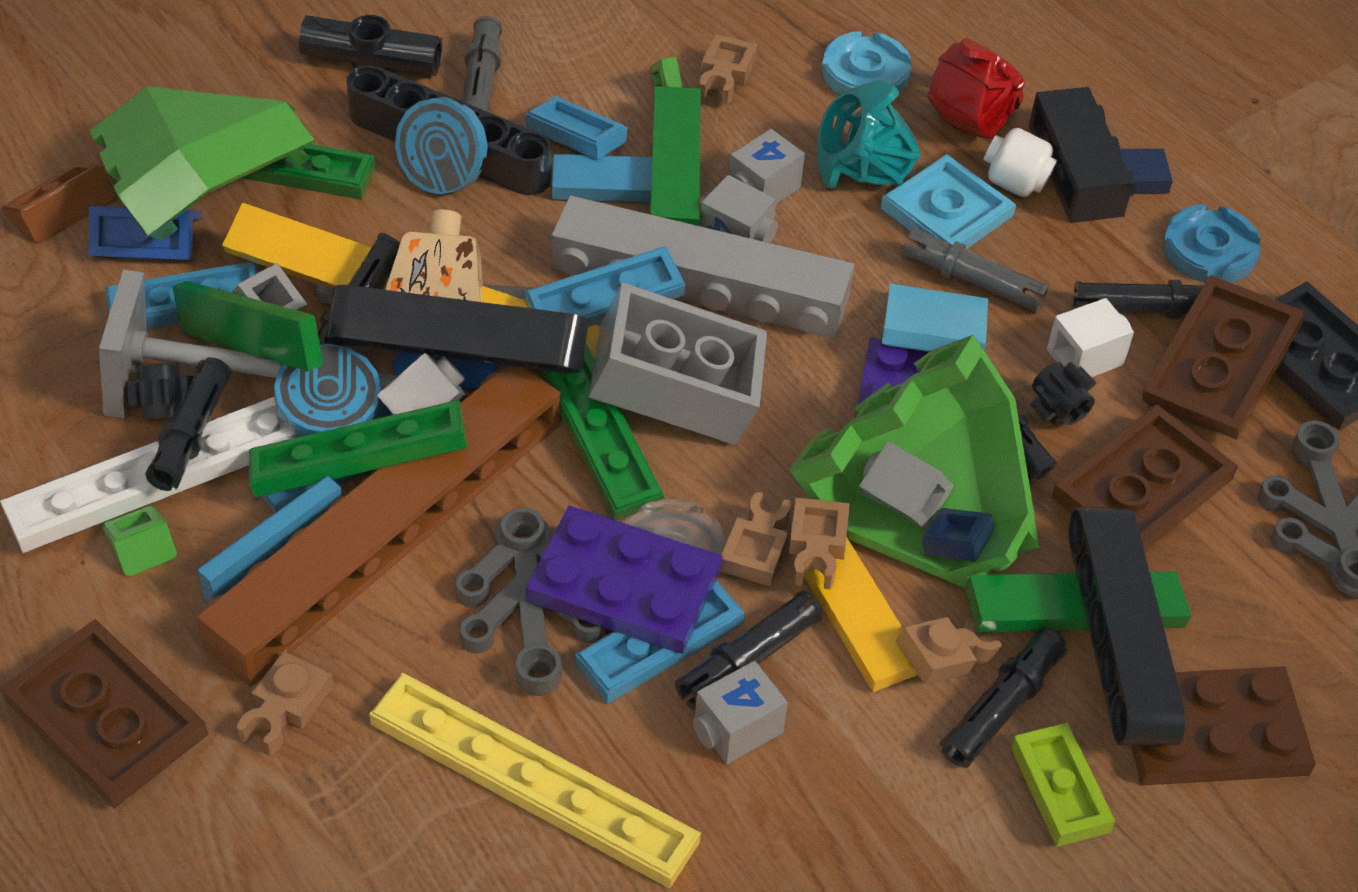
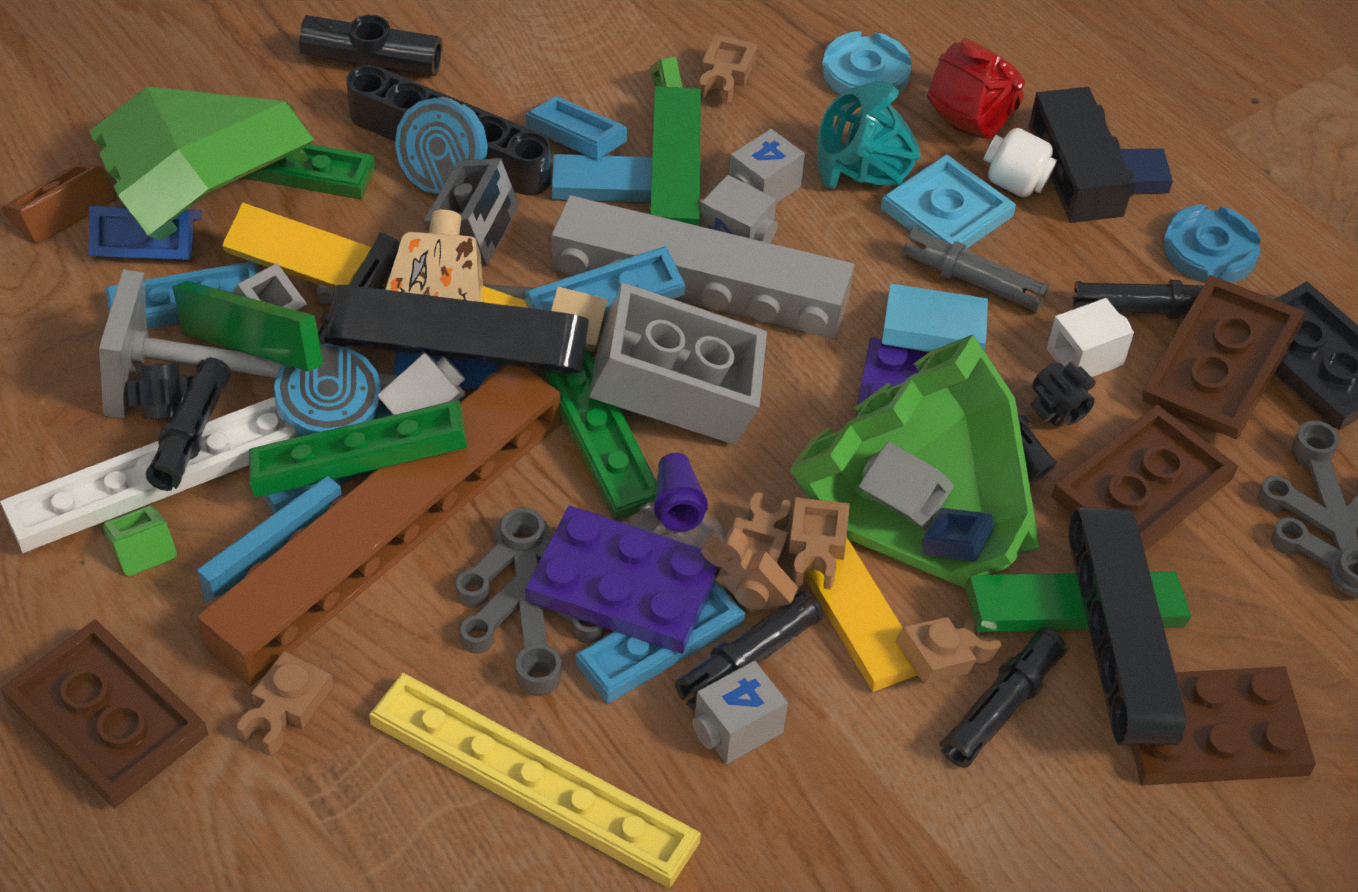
(482, 62): dark grey pin -> none
(484, 200): none -> brick
(583, 305): none -> tan tile
(678, 496): none -> dark purple cone
(750, 577): none -> medium nougat plate
(1062, 784): lime plate -> none

